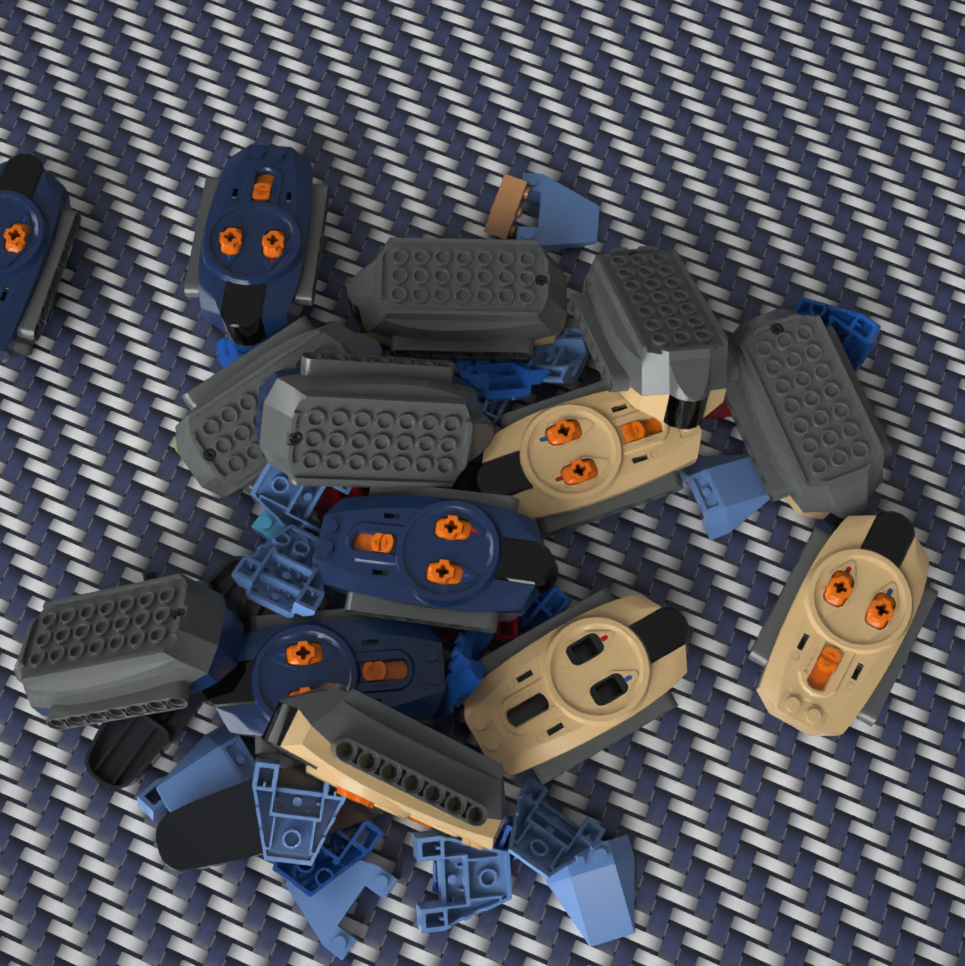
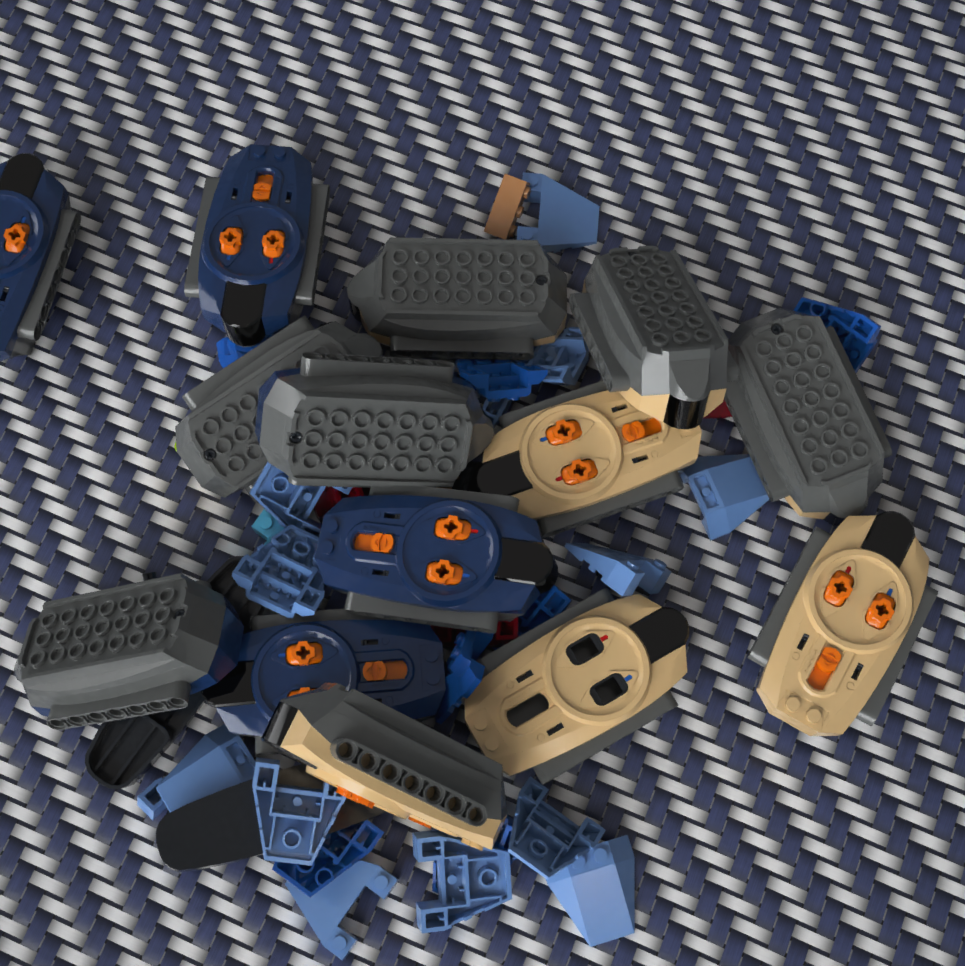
(622, 570): none -> medium blue wedge

